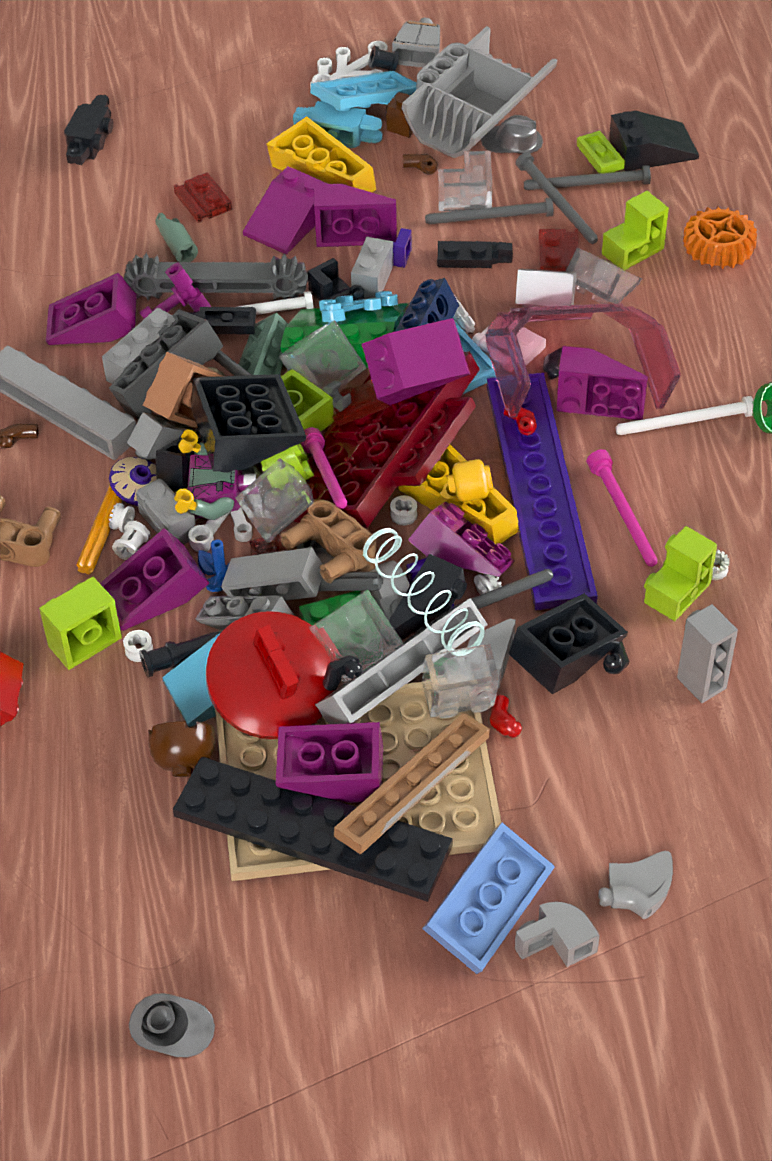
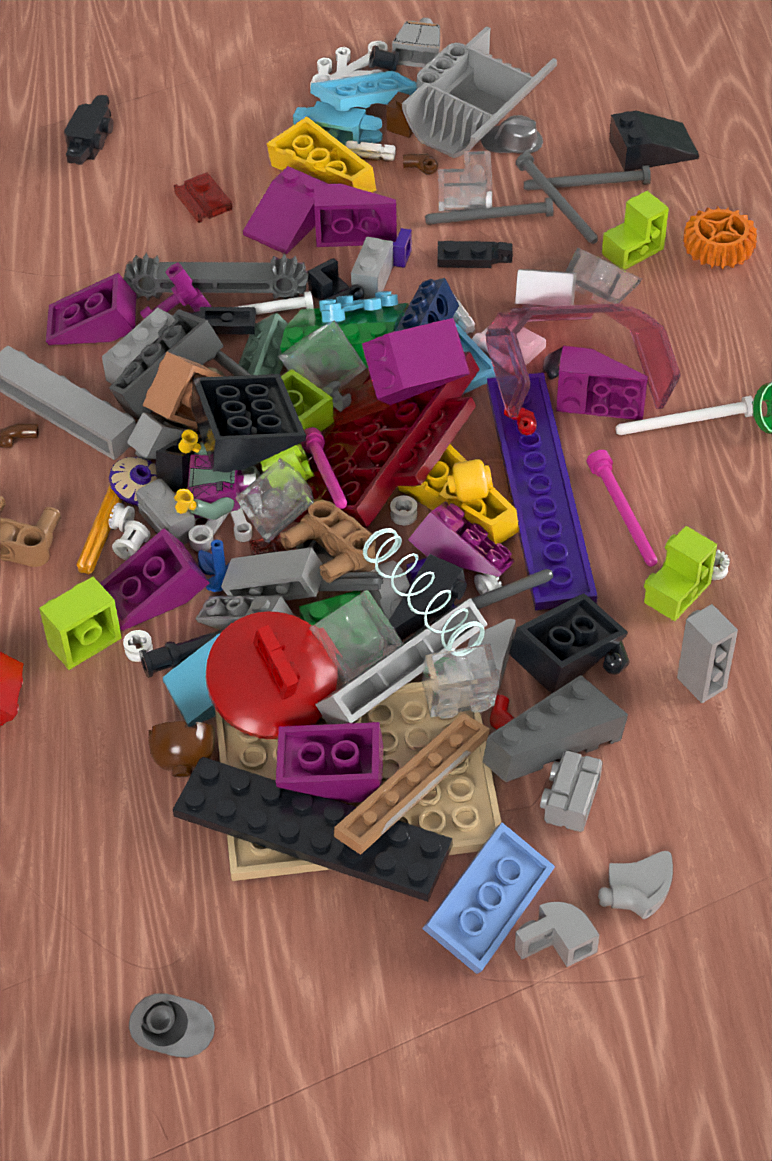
(177, 238): sand green piece -> none
(347, 665): black arm -> none
(372, 150): none -> white axle
(556, 248): clear red plate -> none
(569, 720): none -> dark grey wedge
(572, 790): none -> light grey brick
(600, 152): lime plate -> none

